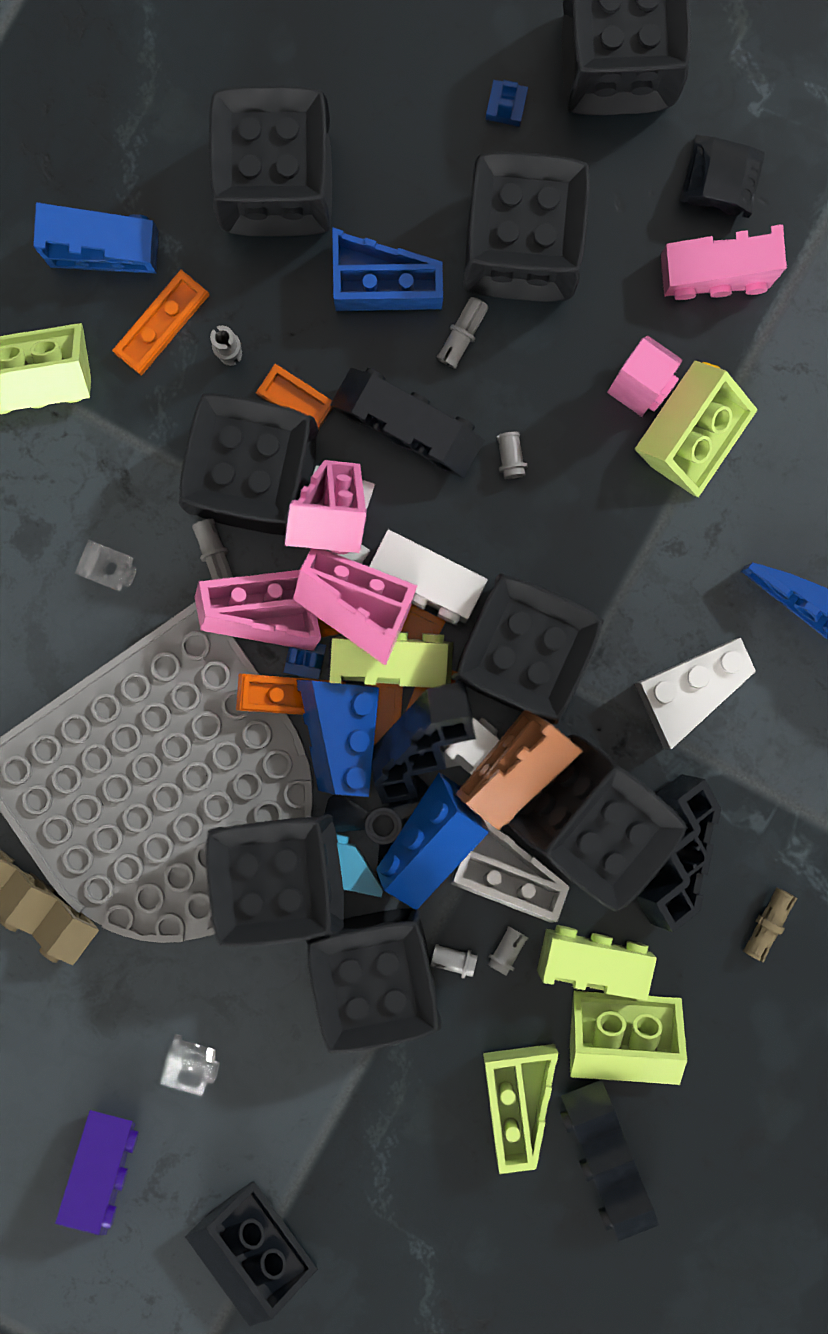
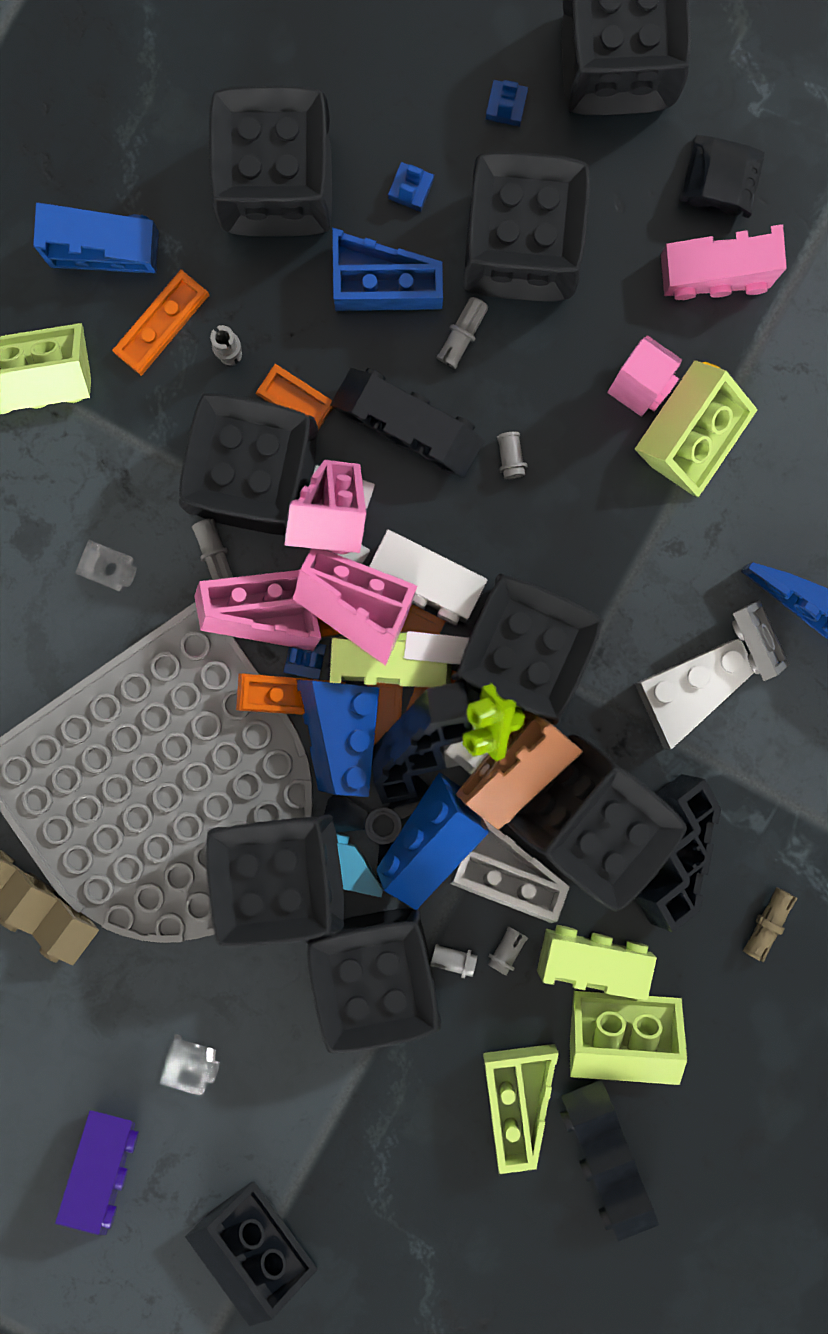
(411, 186): none -> blue tile
(435, 647): none -> white sticker
(493, 724): none -> lime hips
(766, 652): none -> light grey plate

